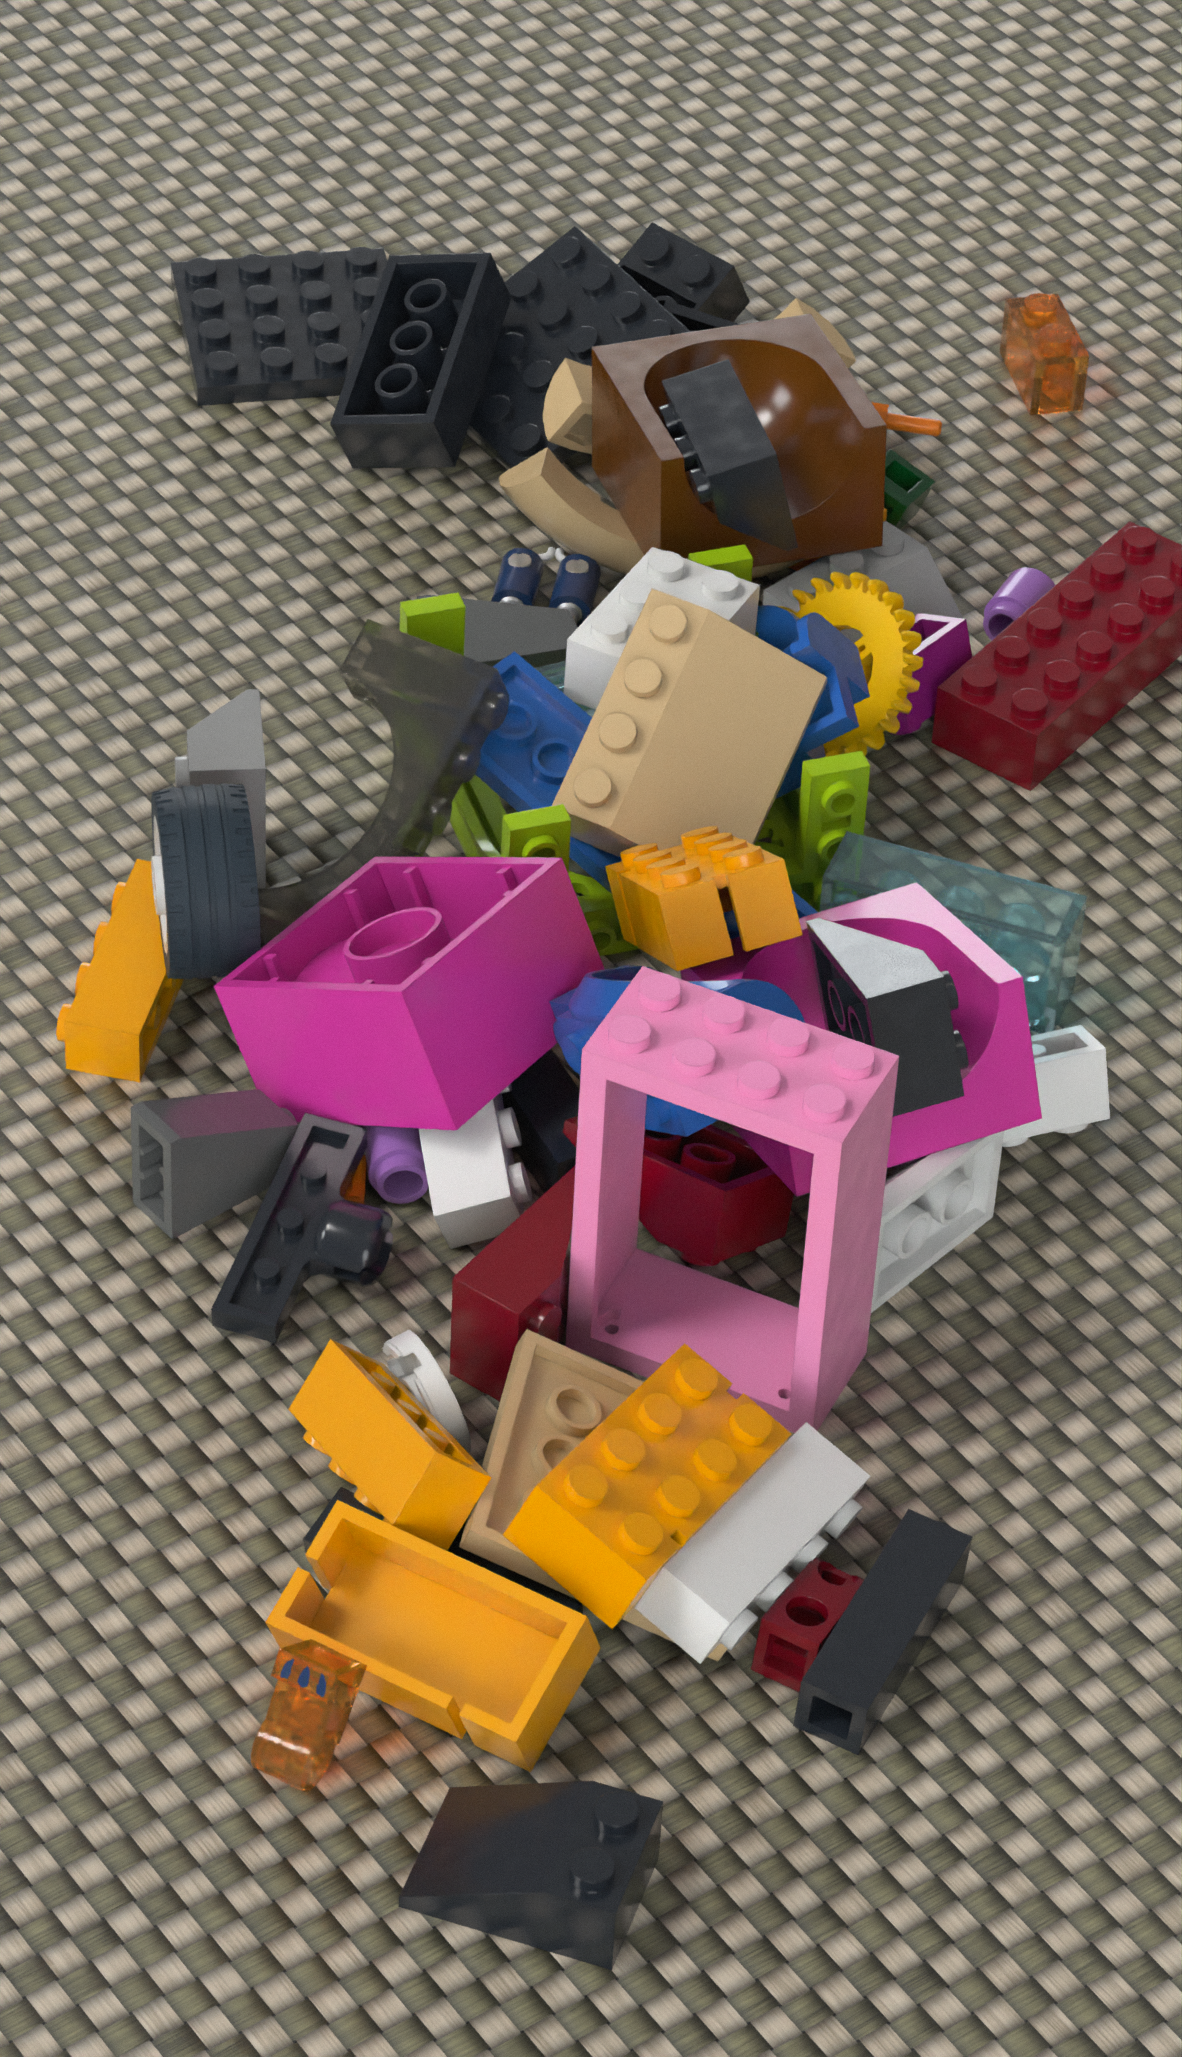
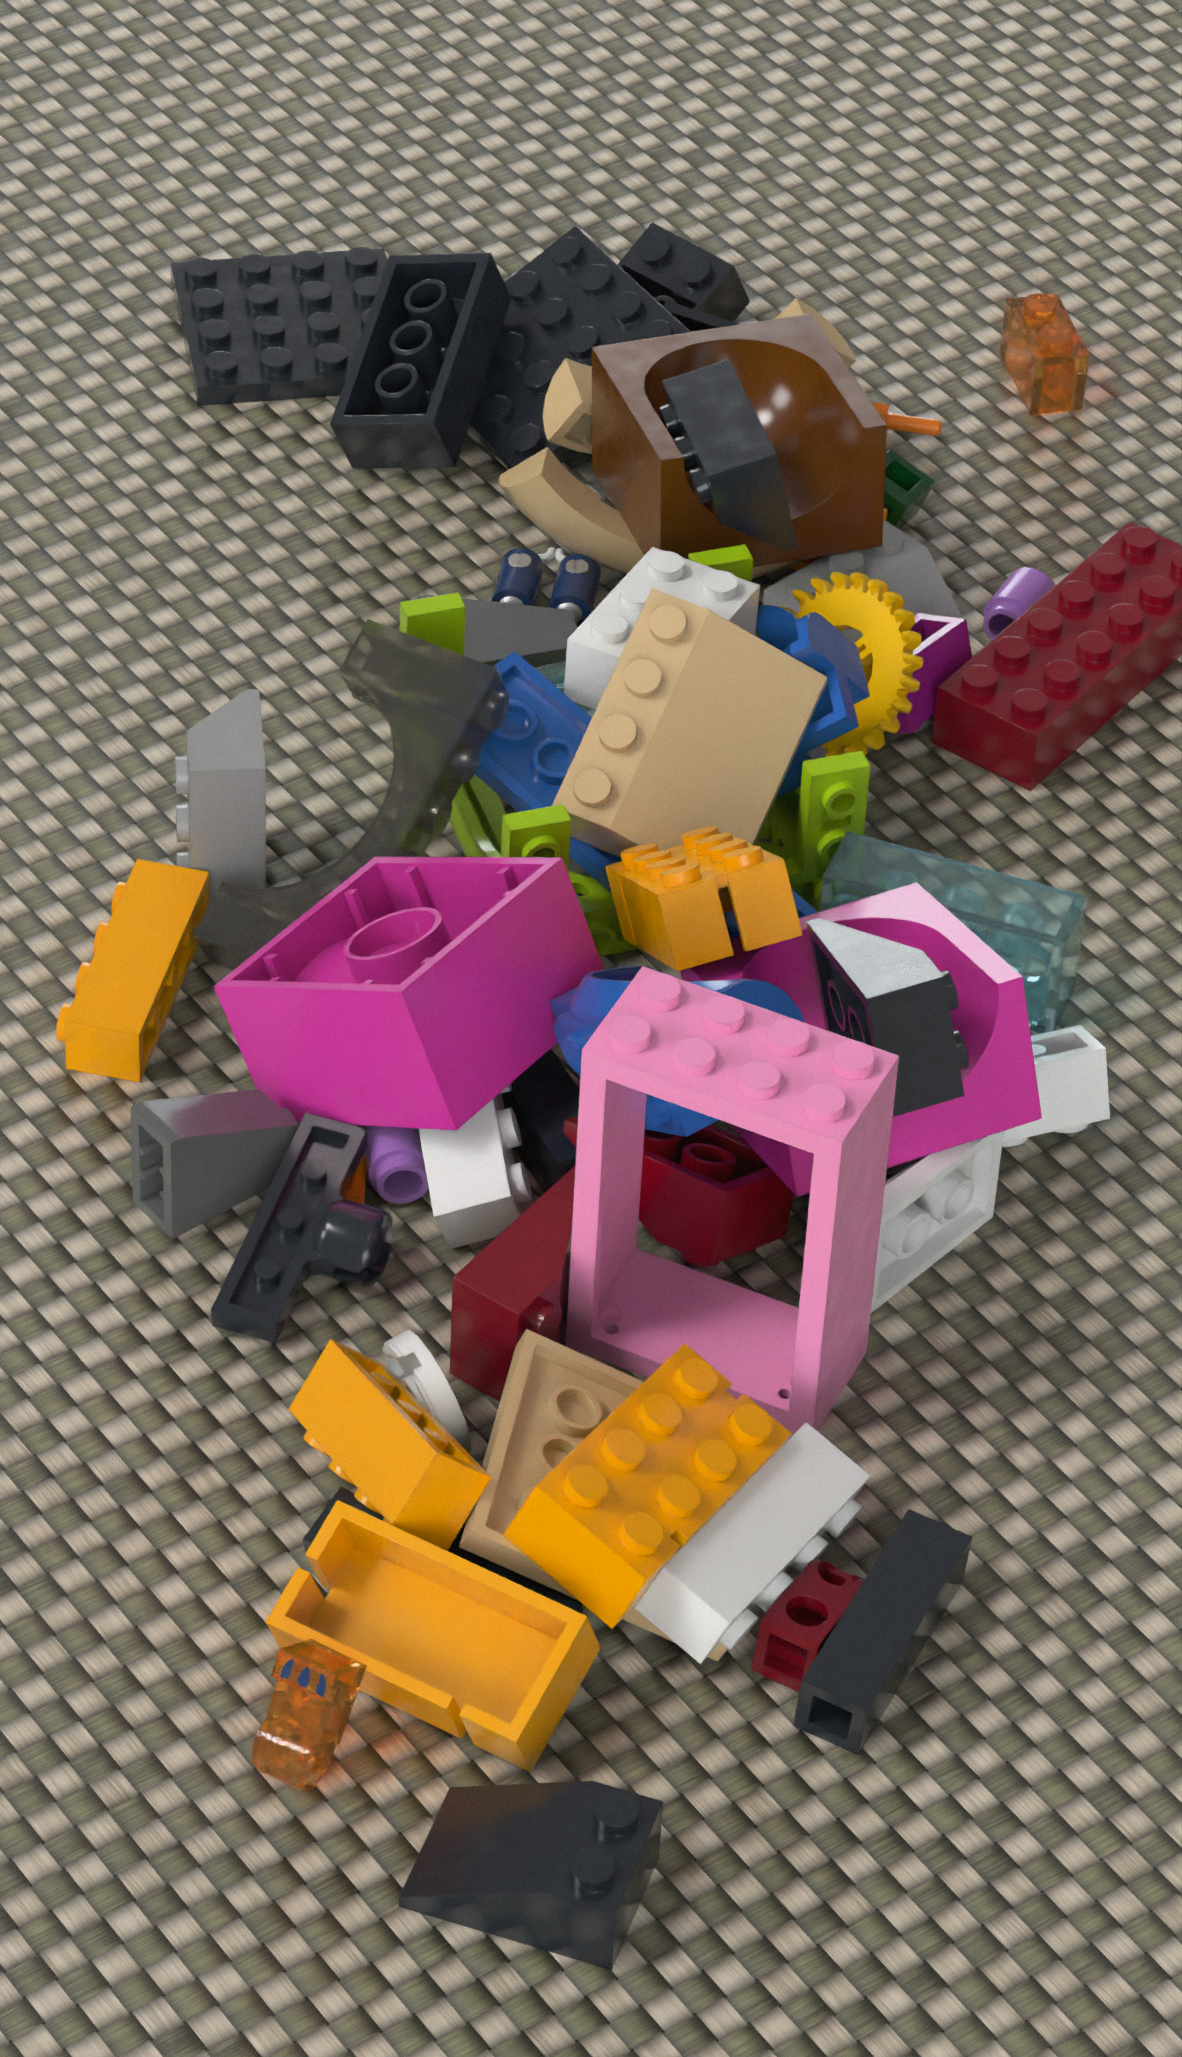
(204, 879): black wheel -> none

